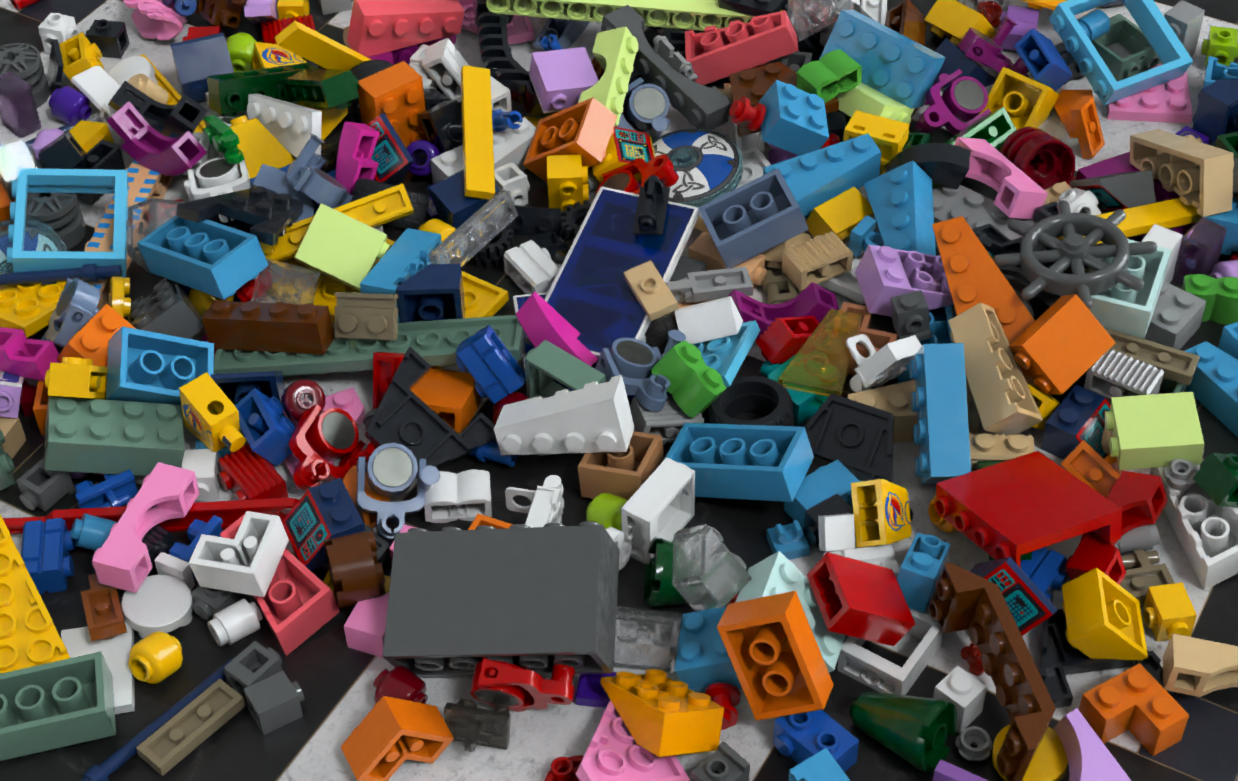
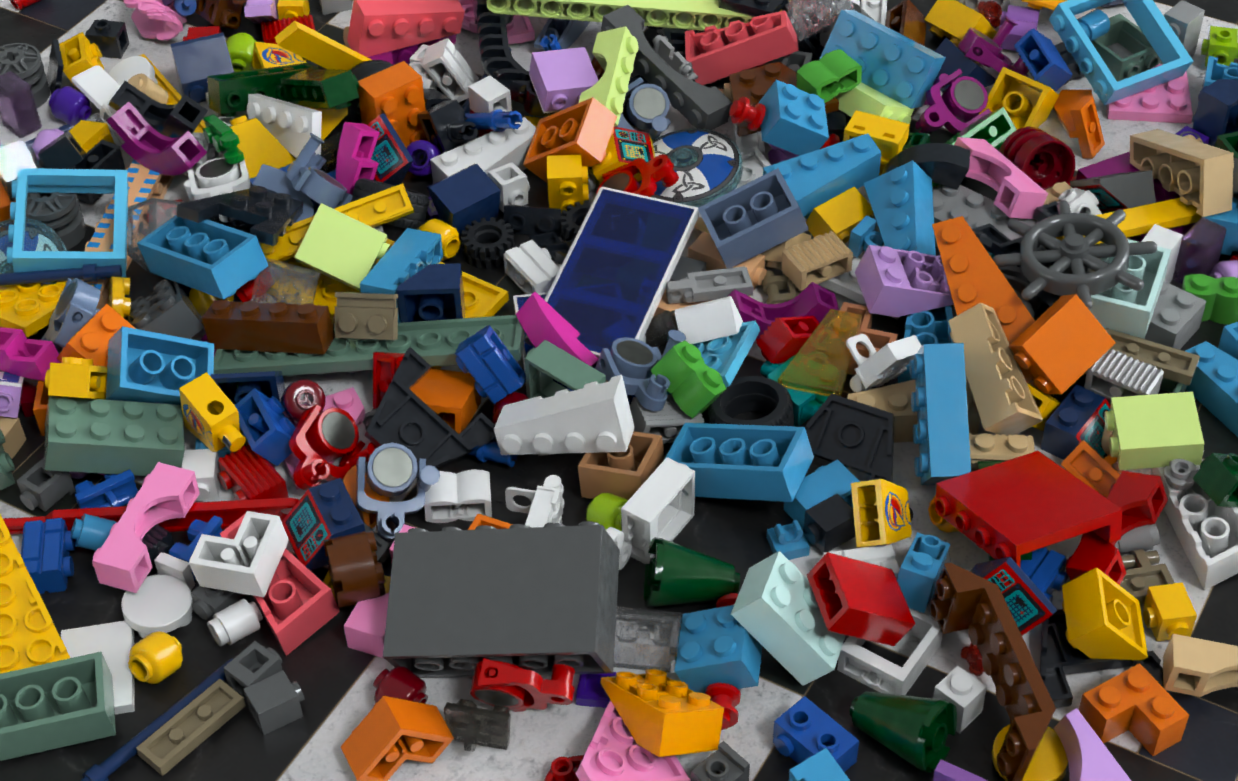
(57, 27): white brick -> none
(102, 610): dark orange hinge -> none
(476, 231): clear plate -> none
(477, 133): yellow tile -> none
(651, 208): black hinge -> none
(651, 290): tan plate -> none
(705, 568): clear slope -> none
(775, 656): orange brick -> none
(836, 532): white tile -> none
(911, 316): dark grey brick -> none
(974, 736): light grey plate -> none

